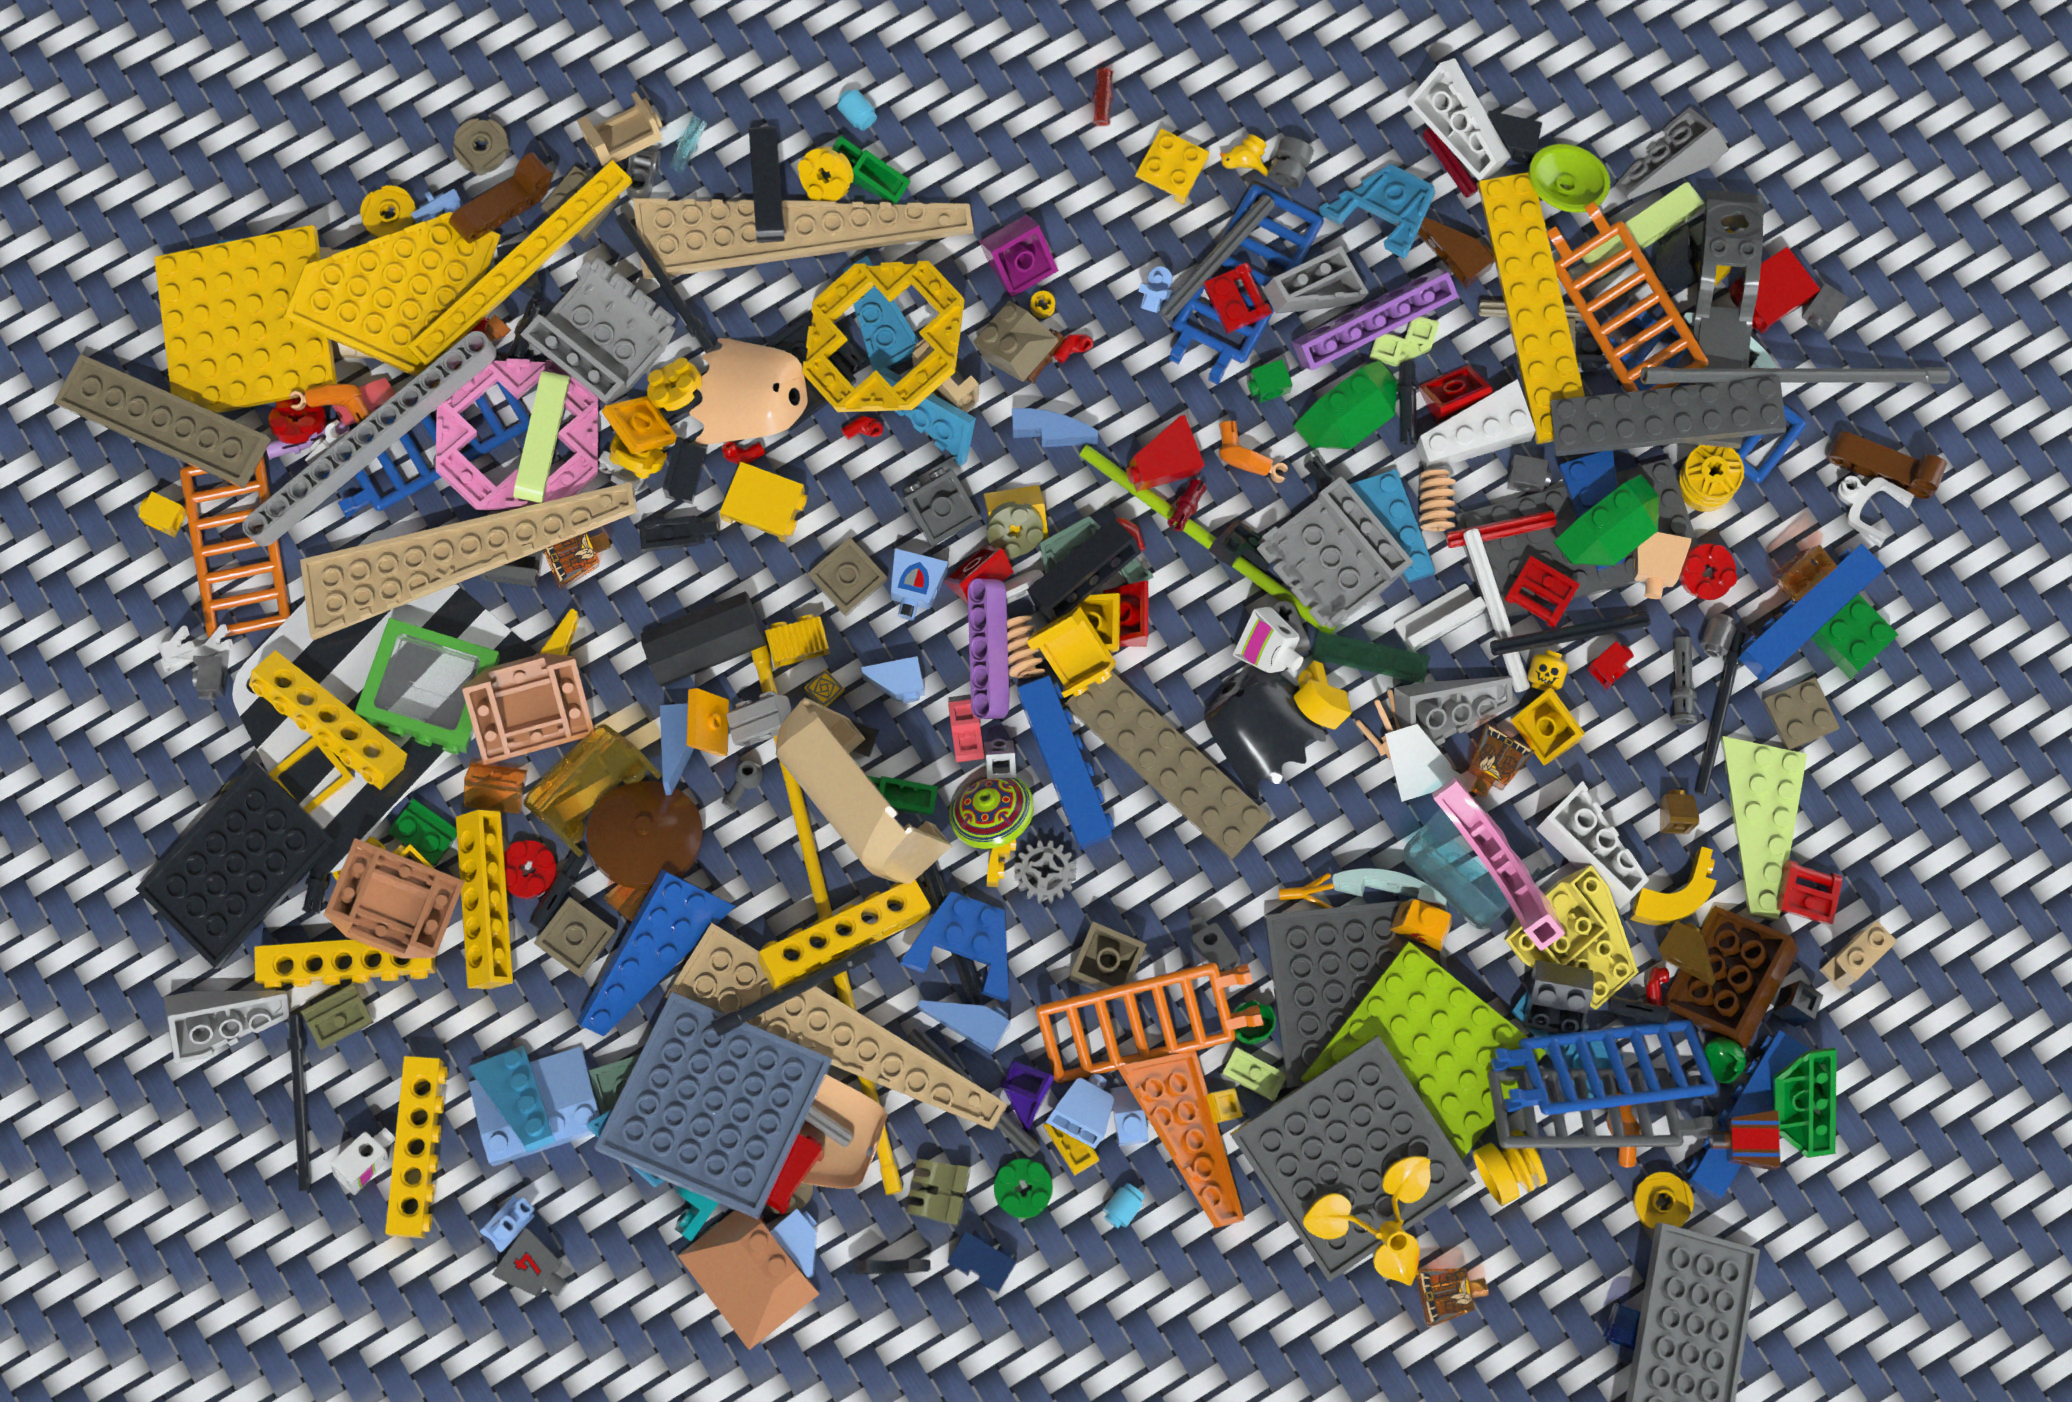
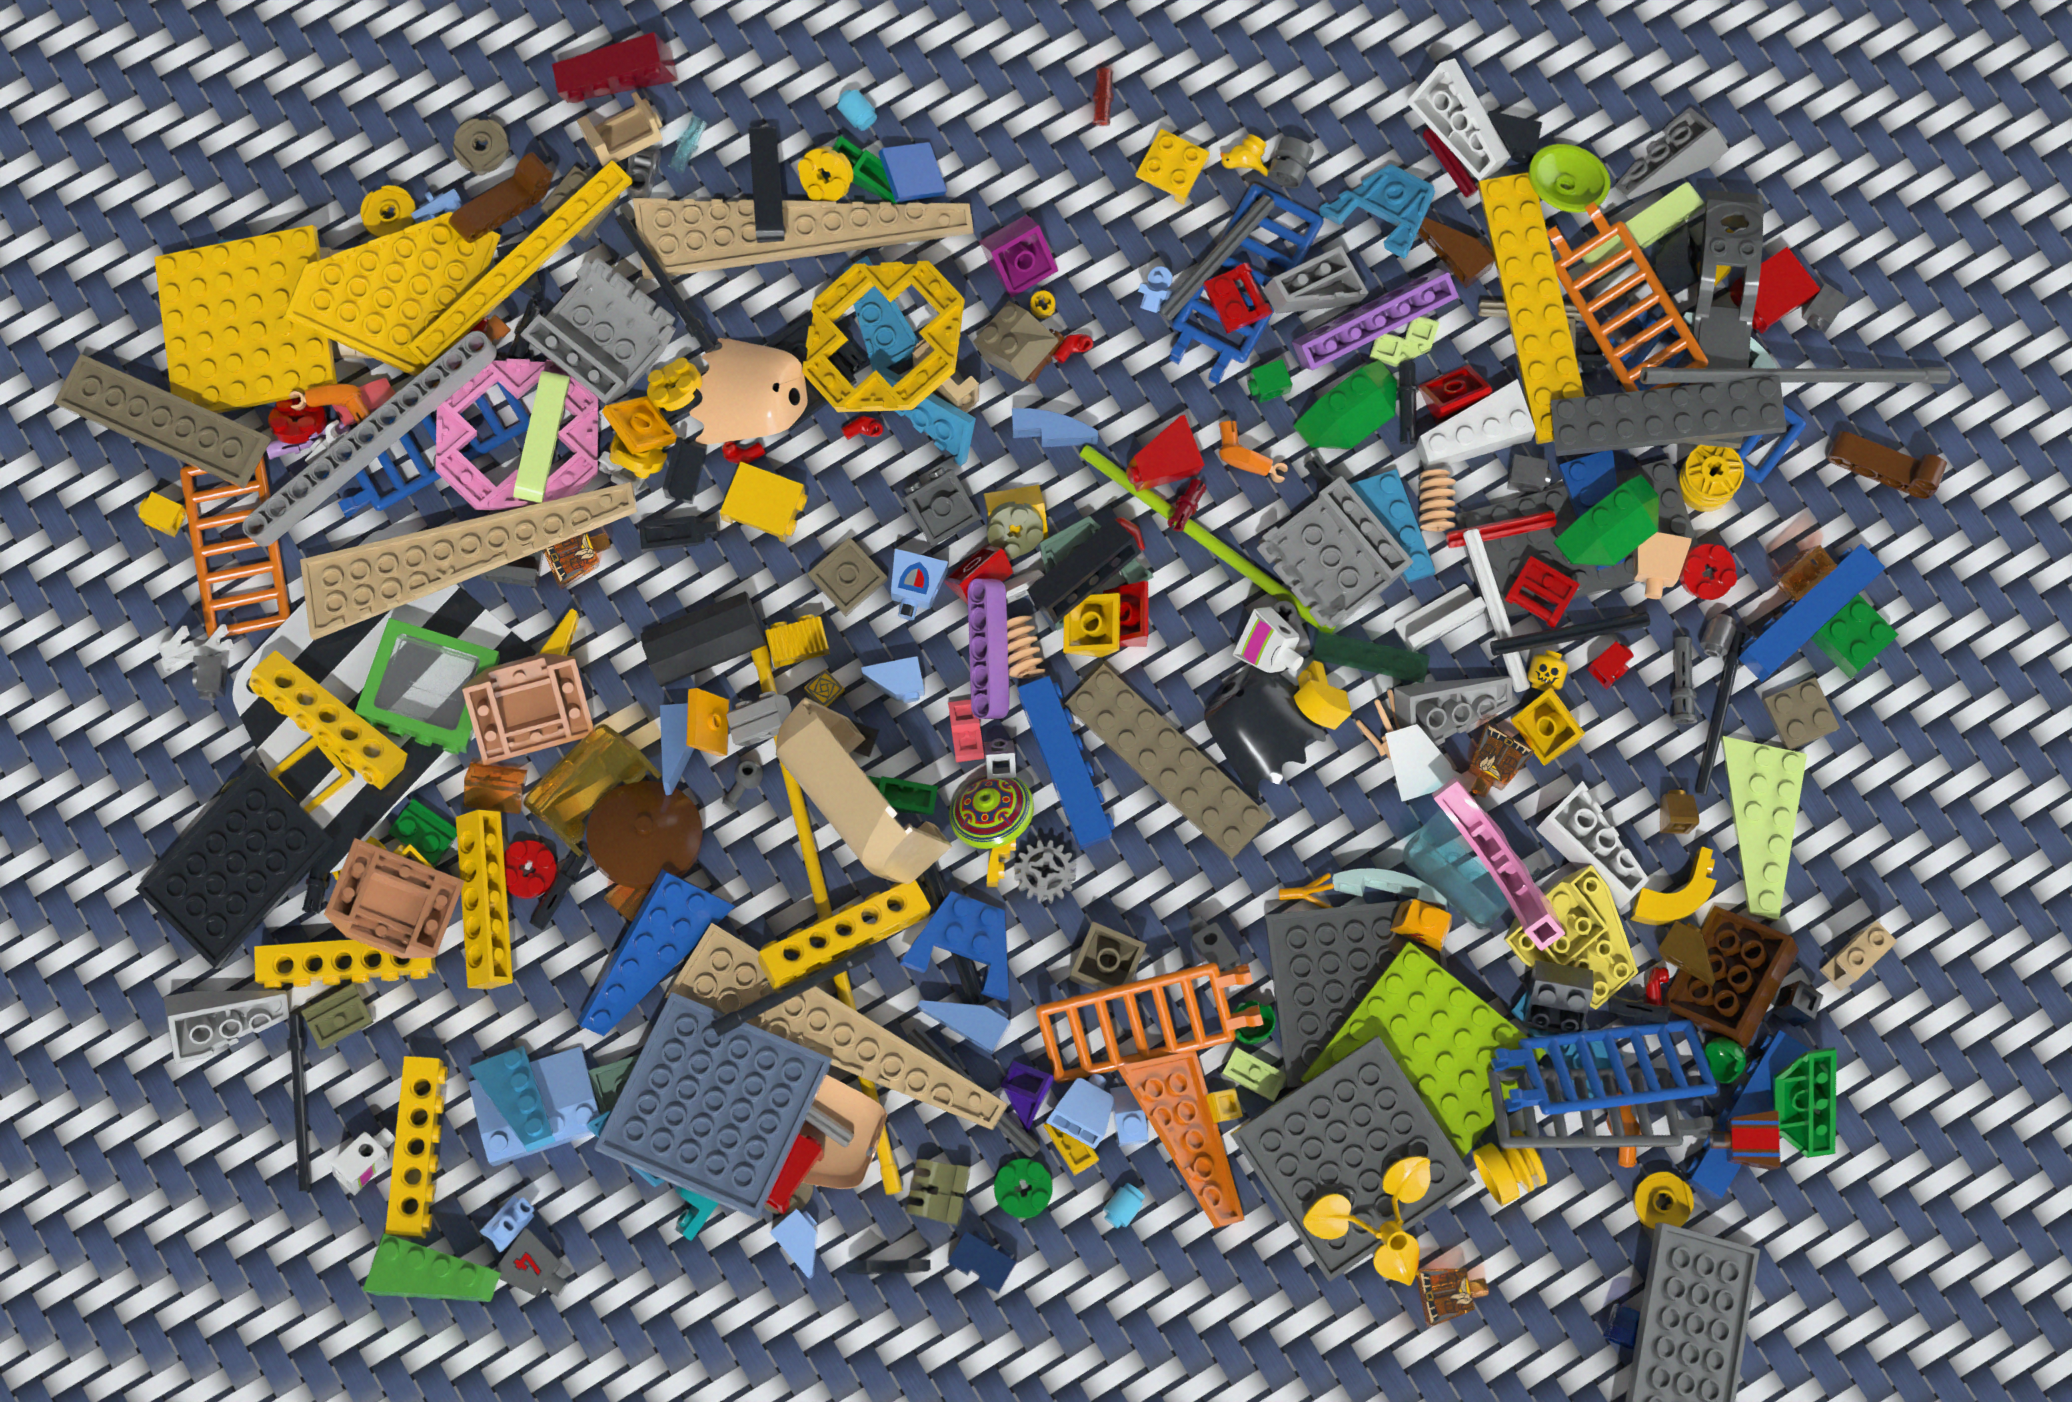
(418, 1271): none -> bright green wedge
(575, 937): dark tan plate -> none
(615, 69): none -> dark red wedge
(748, 1276): nougat slope -> none
(912, 171): none -> tile
(1074, 652): yellow panel -> none
(1239, 541): black plate -> none
(1807, 901): red plate -> none
(1859, 496): white piece -> none

